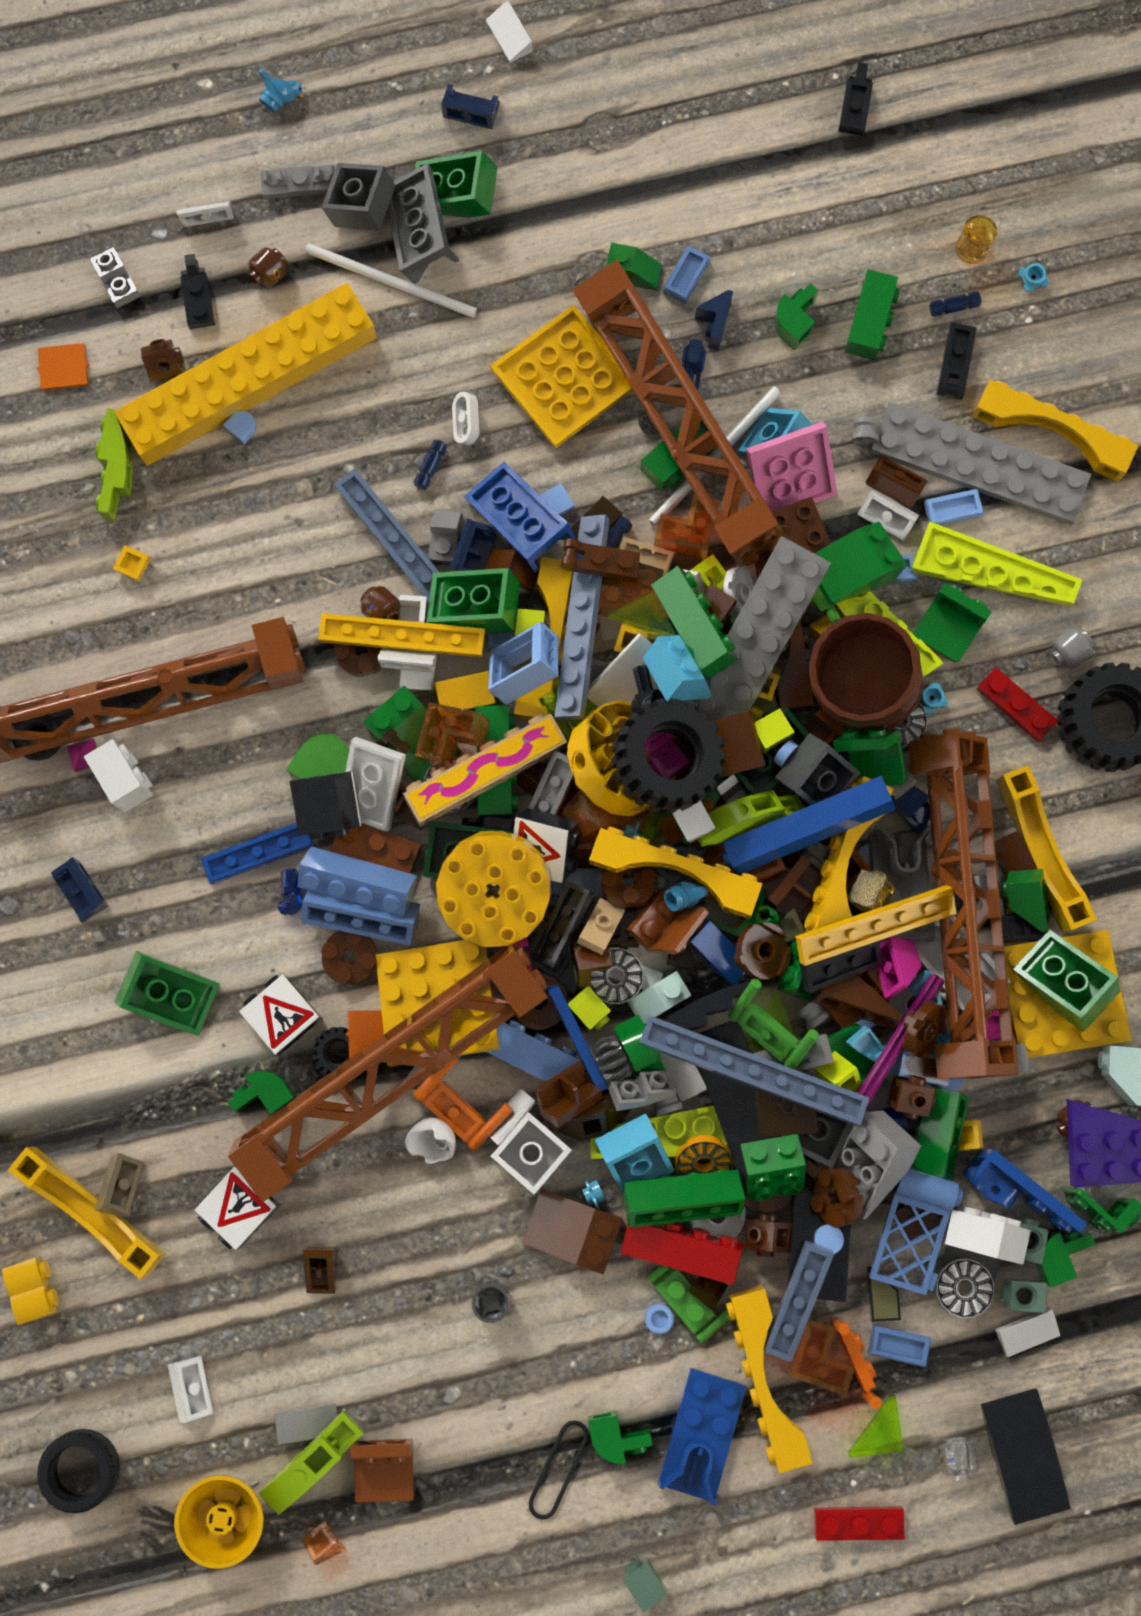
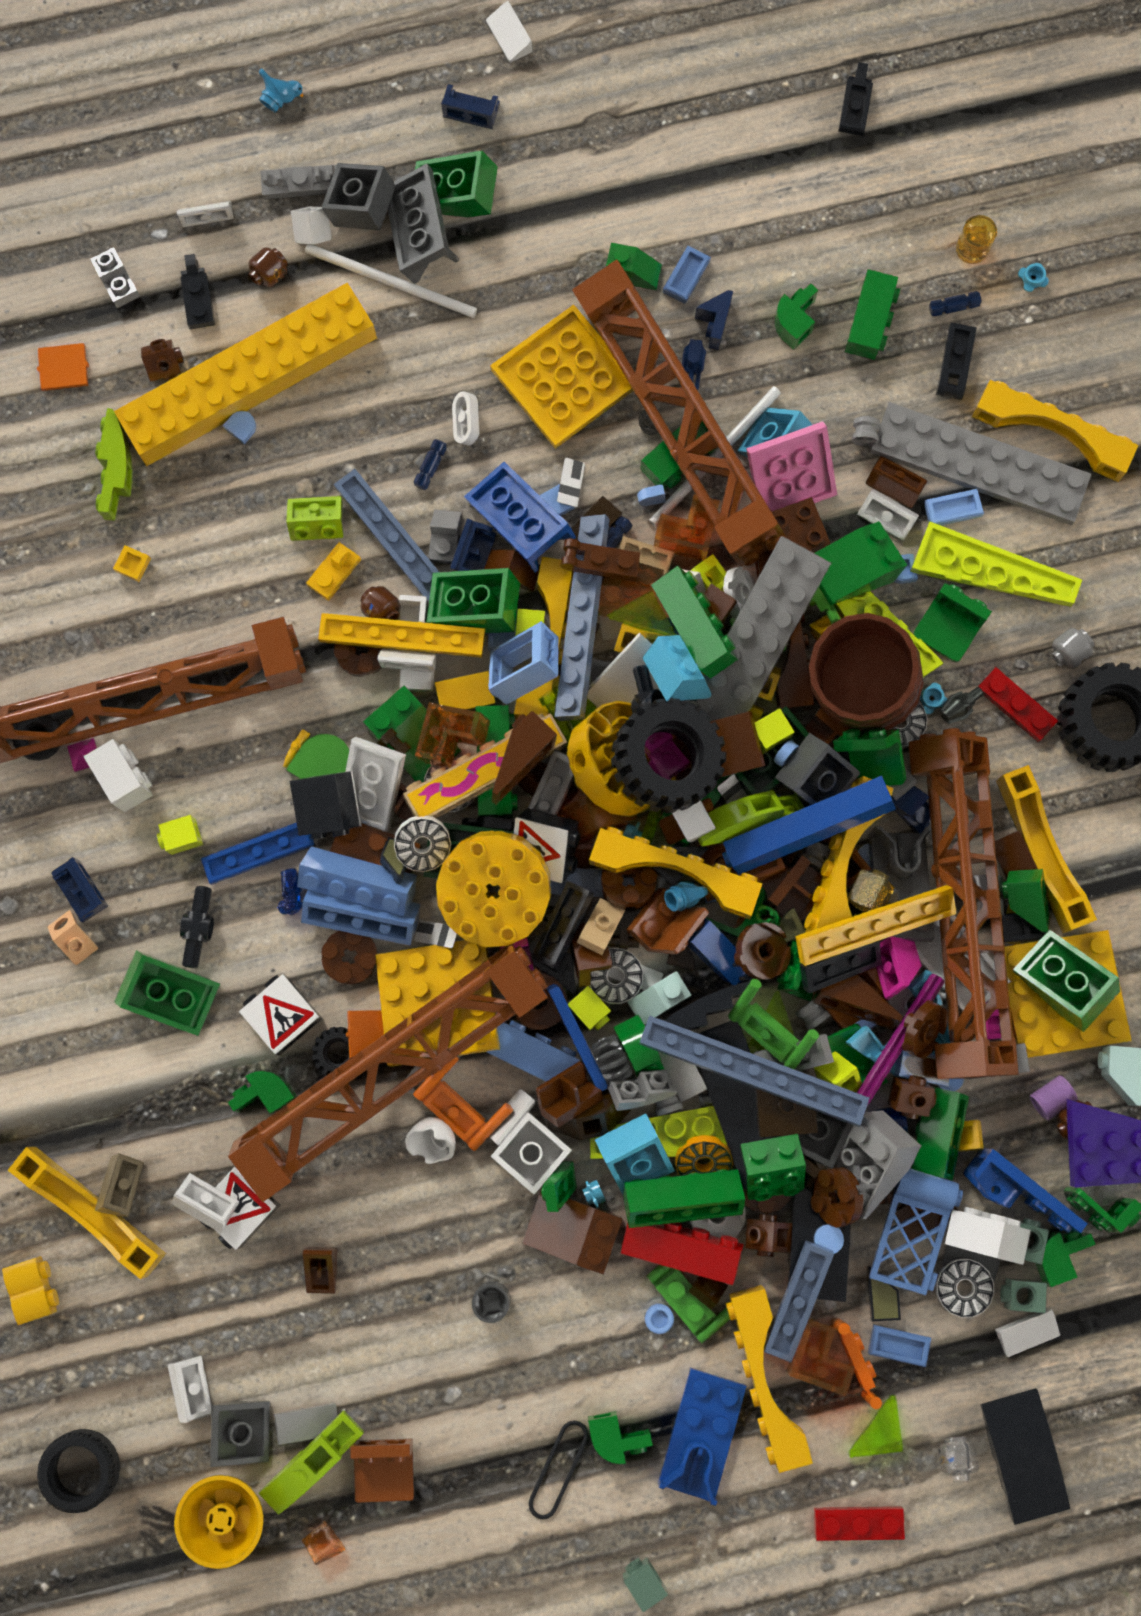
(71, 938): none -> light nougat bracket
(179, 835): none -> neon yellow brick
(196, 927): none -> black axle
(204, 1202): none -> white slope
(239, 1433): none -> dark grey slope
(295, 746): none -> yellow helmet
(310, 225): none -> white panel
(315, 518): none -> lime bracket
(333, 571): none -> yellow hinge
(391, 862): none -> tile
(427, 858): none -> tile
(435, 934): none -> white sticker
(526, 747): none -> reddish brown slope
(559, 1186): none -> green plate
(571, 482): none -> white sticker
(651, 495): none -> light blue tile
(960, 705): none -> pearl dark grey piece
(1052, 1097): none -> lavender piece

